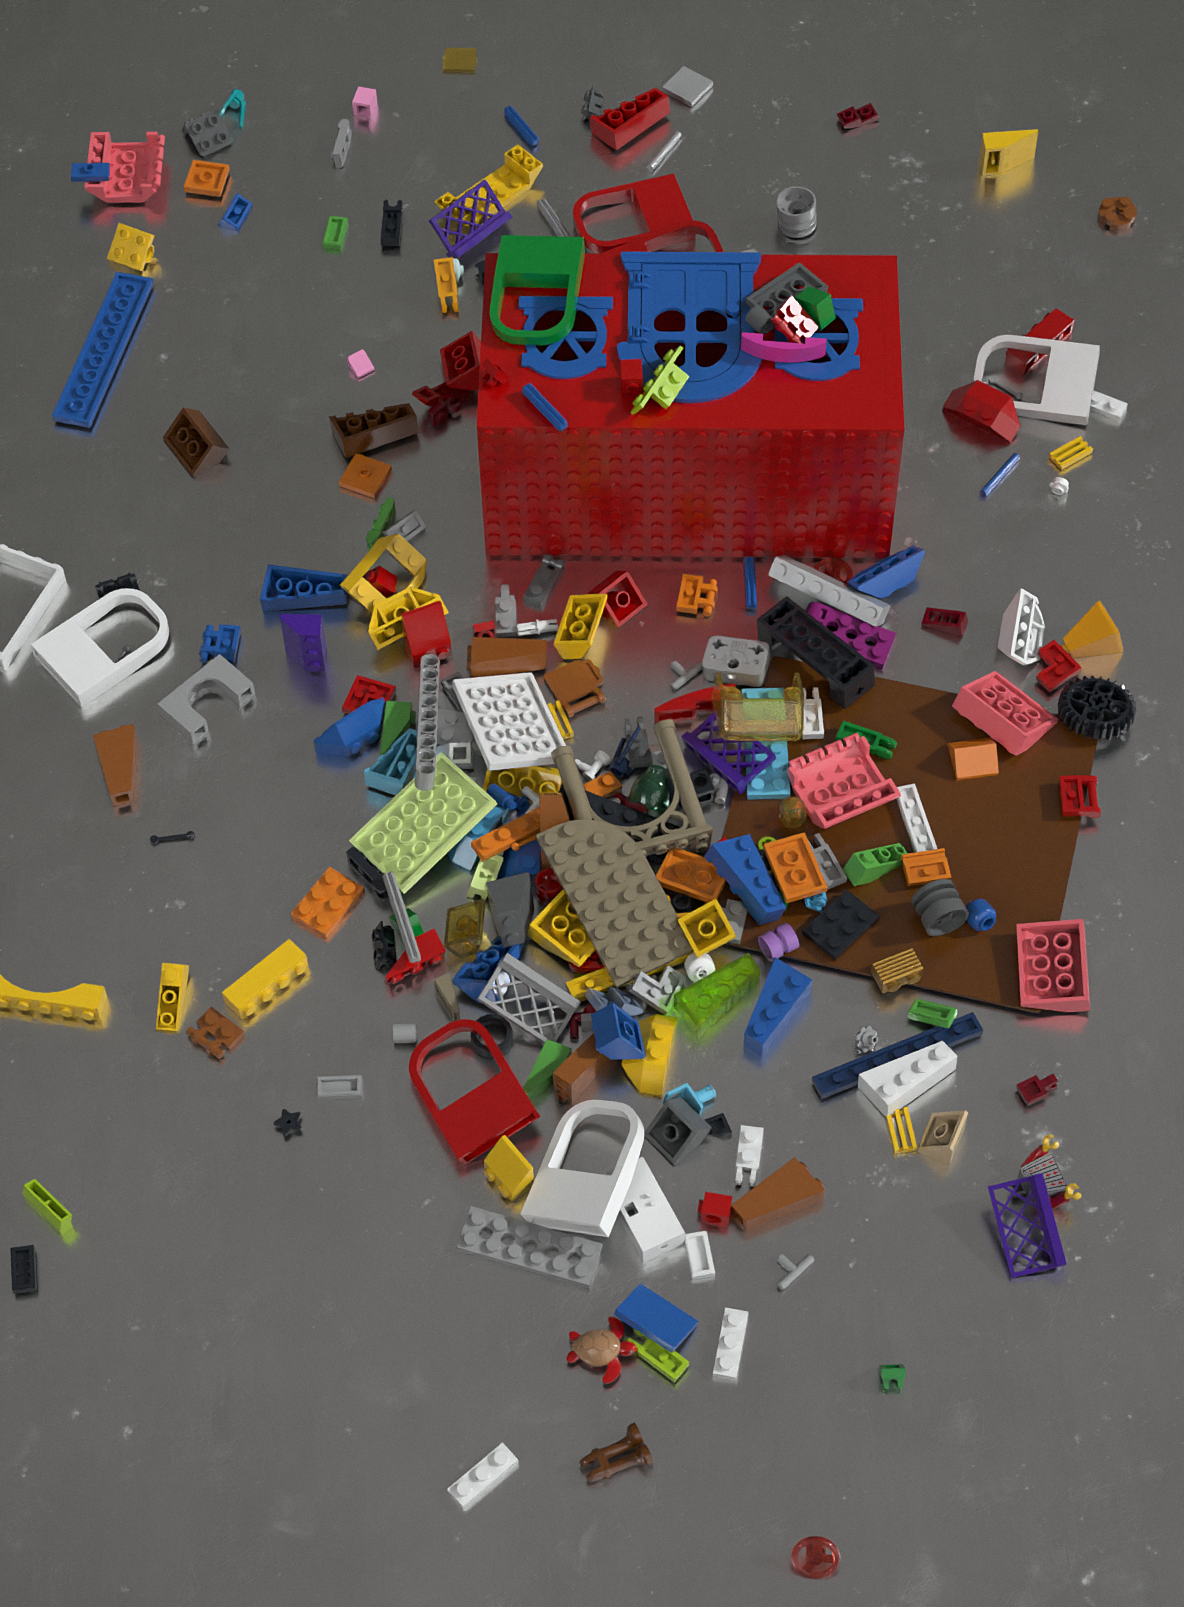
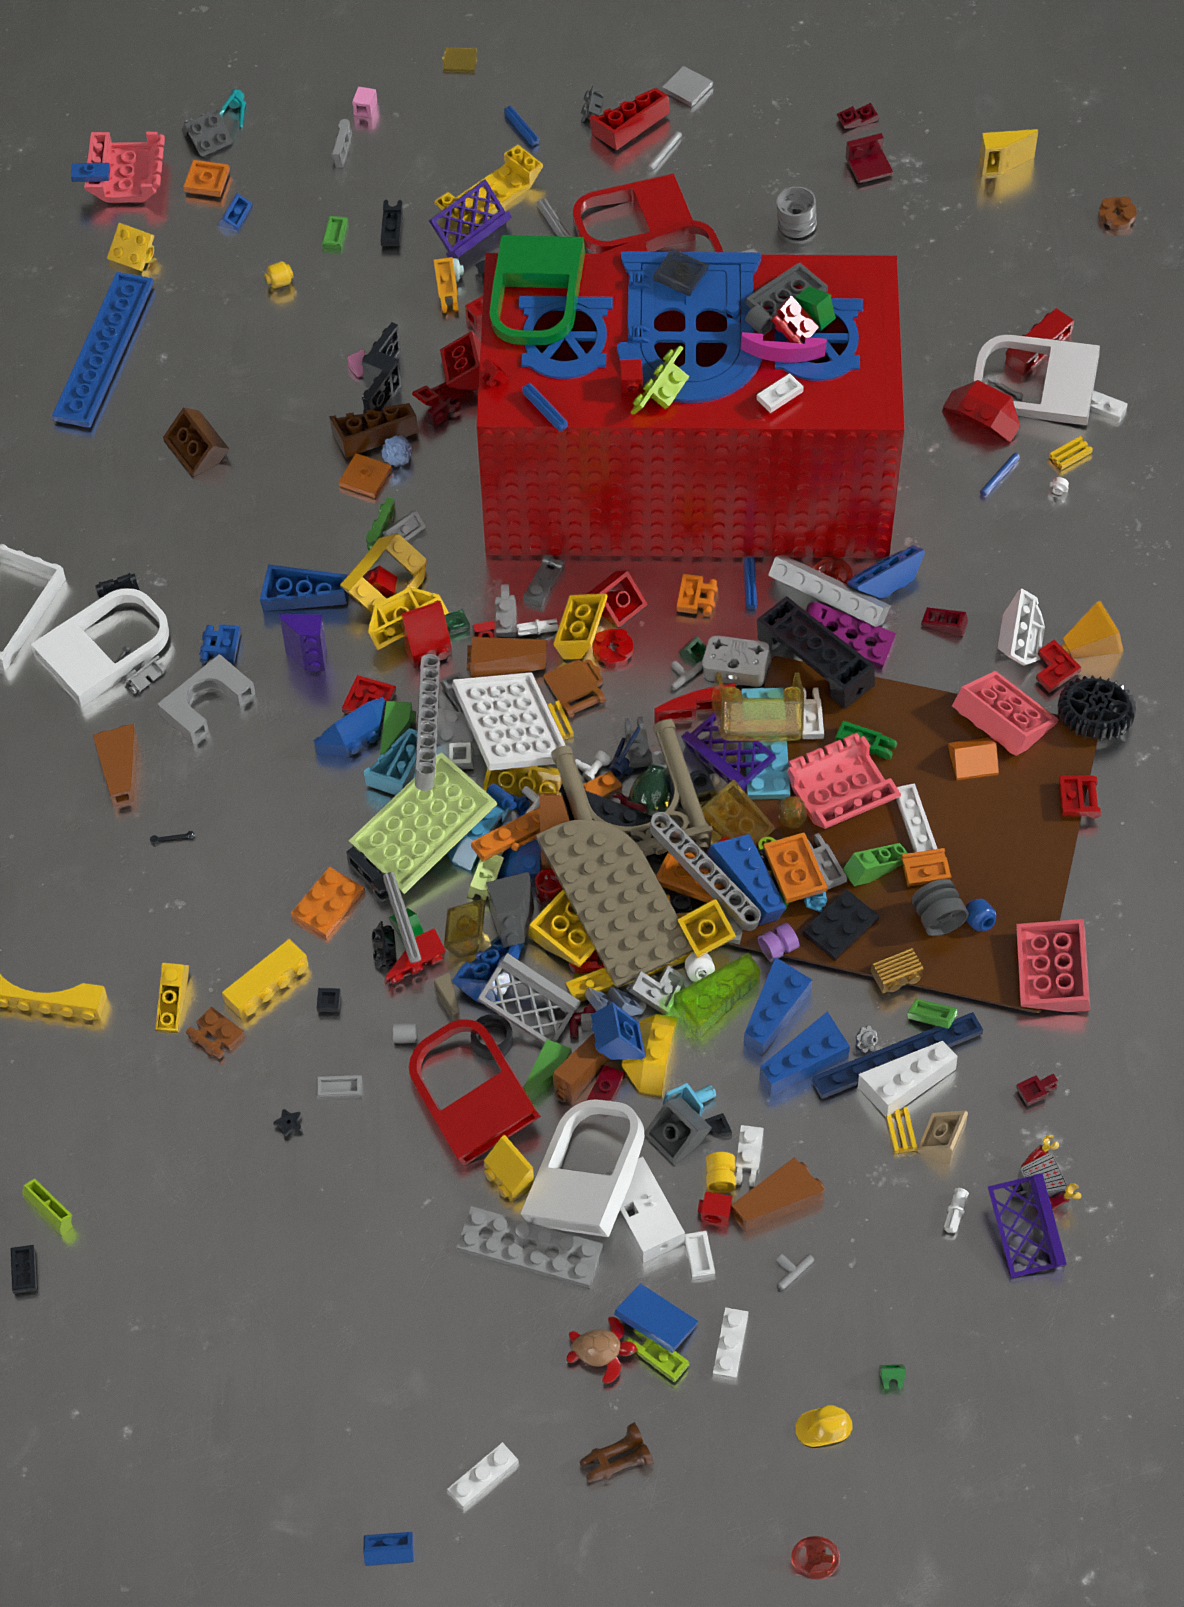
(138, 679): none -> light grey hinge
(278, 275): none -> yellow head
(328, 999): none -> black plate
(382, 370): none -> black bracket
(388, 1548): none -> blue slope
(397, 451): none -> light blue piece
(457, 622): none -> clear green plate
(474, 312): none -> red panel
(606, 1084): none -> dark red plate
(611, 637): none -> red plate
(680, 272): none -> clear smoke plate
(694, 650): none -> dark green slope
(707, 881): none -> light grey beam
(720, 1172): none -> yellow wheel
(735, 814): none -> clear yellow slope
(780, 393): none -> white plate
(805, 1056): none -> blue wedge
(823, 1426): none -> yellow piece
(867, 158): none -> dark red bracket
(955, 1210): none -> white axle

